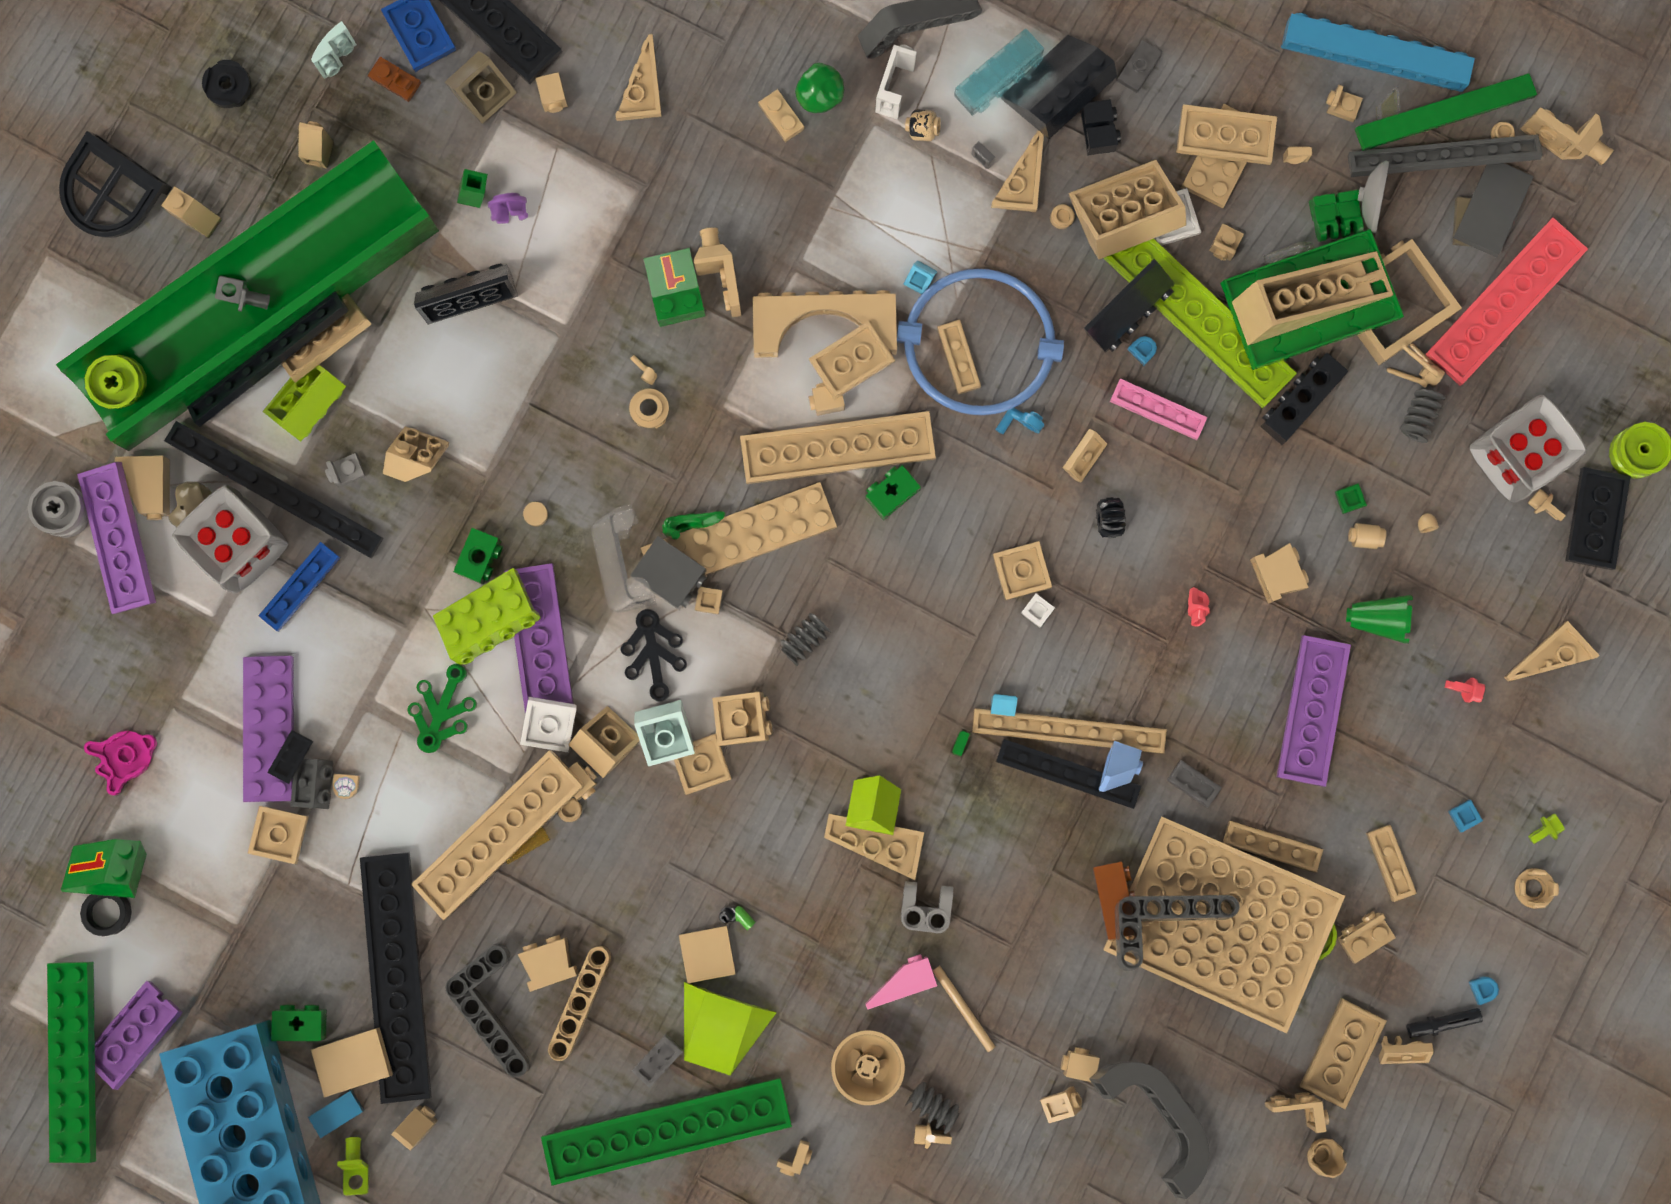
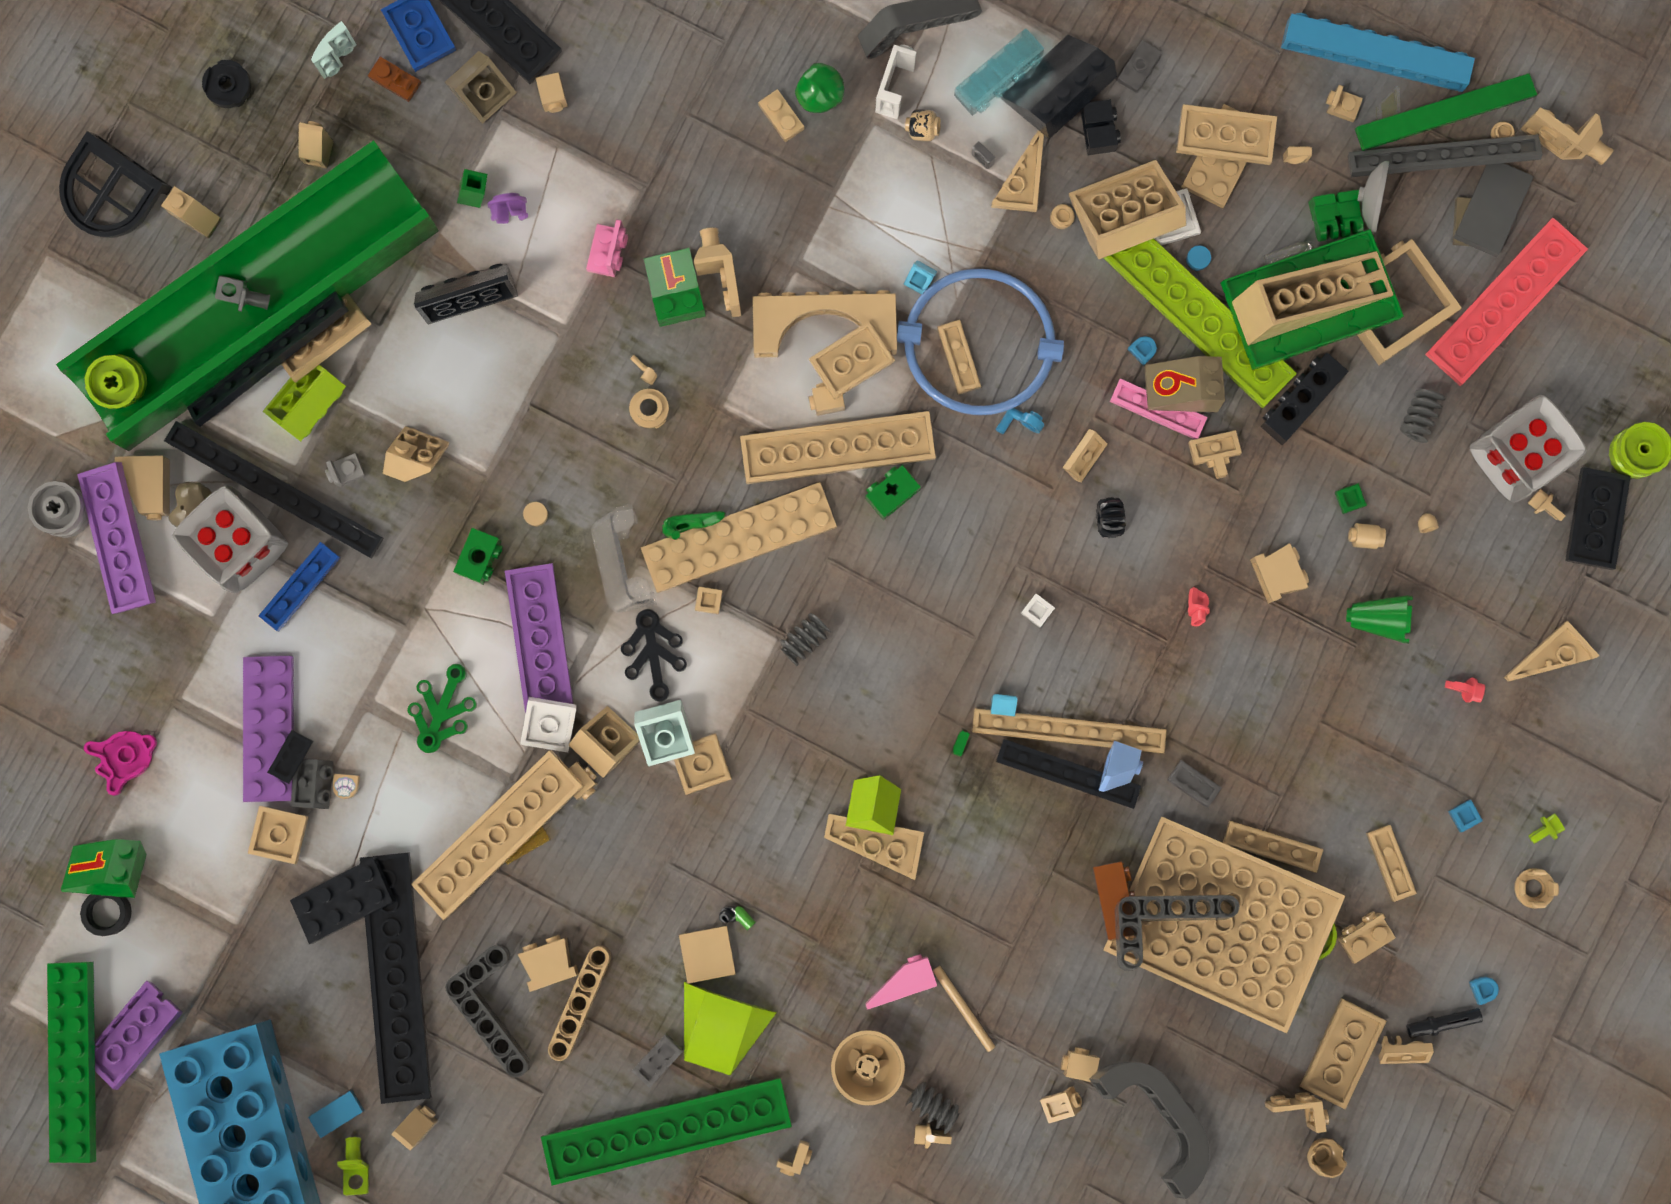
(286, 1030): green brick -> none
(342, 900): none -> black plate
(351, 1062): tan tile -> none
(485, 618): lime bracket -> none
(571, 811): tan tile -> none
(606, 249): none -> bright pink bracket
(642, 94): tan wing -> none
(670, 573): dark grey brick -> none
(742, 718): tan plate -> none
(924, 924): light grey piece -> none
(1022, 570): tan plate -> none
(1129, 307): black slope -> none
(1185, 385): none -> dark tan slope
(1198, 258): none -> dark azure tile
(1215, 451): none -> tan hinge
(1226, 243): tan bracket -> none
(1313, 711): medium lavender plate -> none
(1430, 373): tan plant -> none

